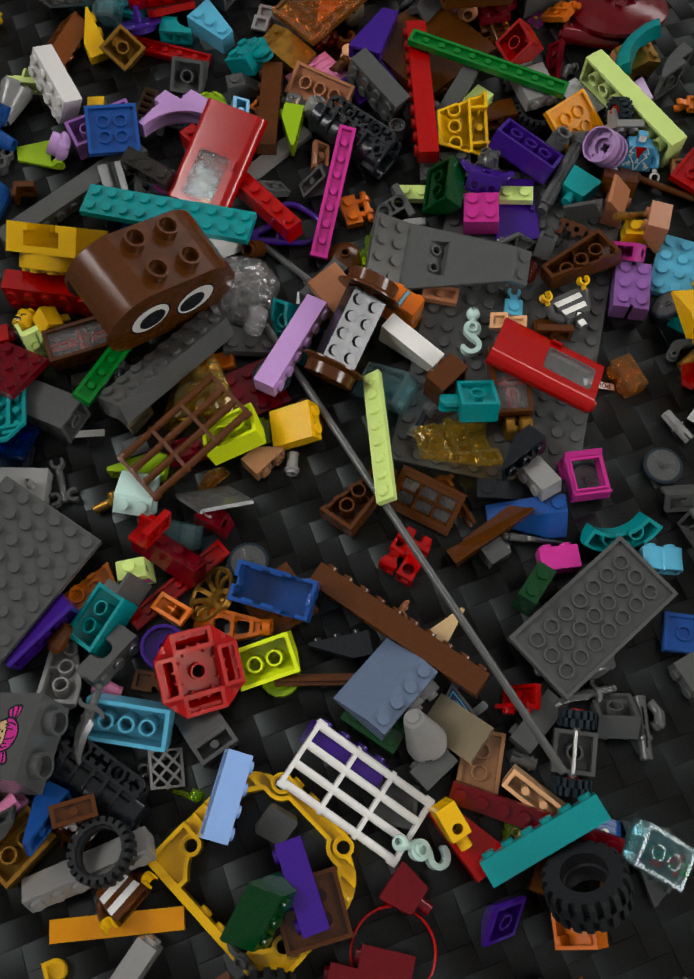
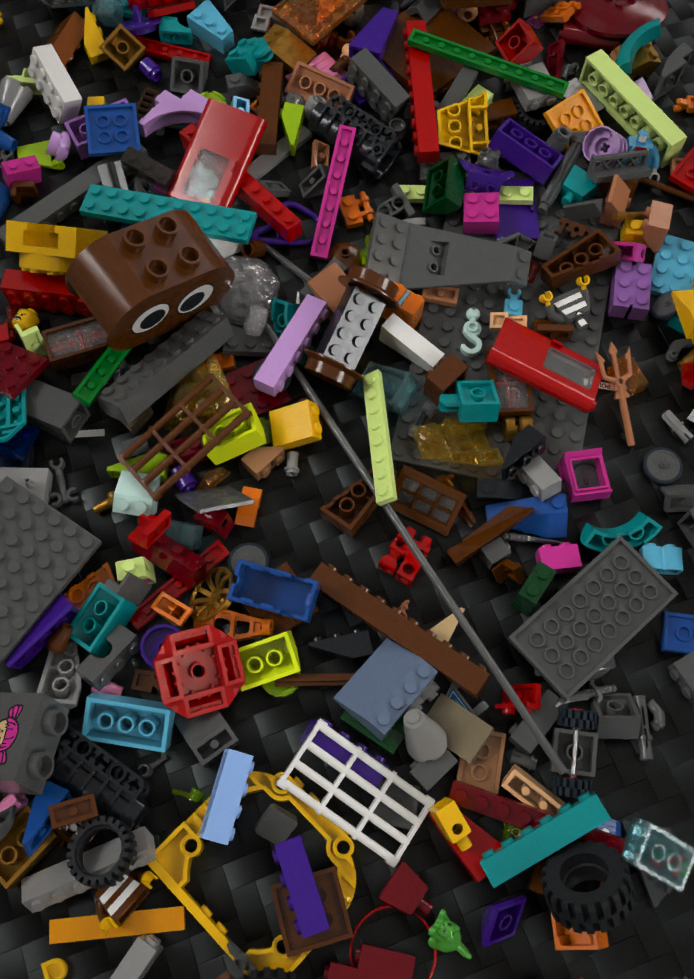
(11, 312): none -> clear red arm
(21, 170): none -> dark pink brick
(49, 318): yellow brick -> none
(86, 723): dark grey piece -> none
(150, 69): none -> dark purple brick
(166, 768): light grey window -> none
(187, 482): none -> dark purple brick
(247, 514): none -> orange slope
(259, 913): dark green slope -> none
(420, 851): light aqua piece -> none
(446, 936): none -> bright green animal
(508, 569): none -> reddish brown bracket
(619, 387): none -> nougat piece
(620, 117): plate -> none
(629, 170): none -> dark grey fence

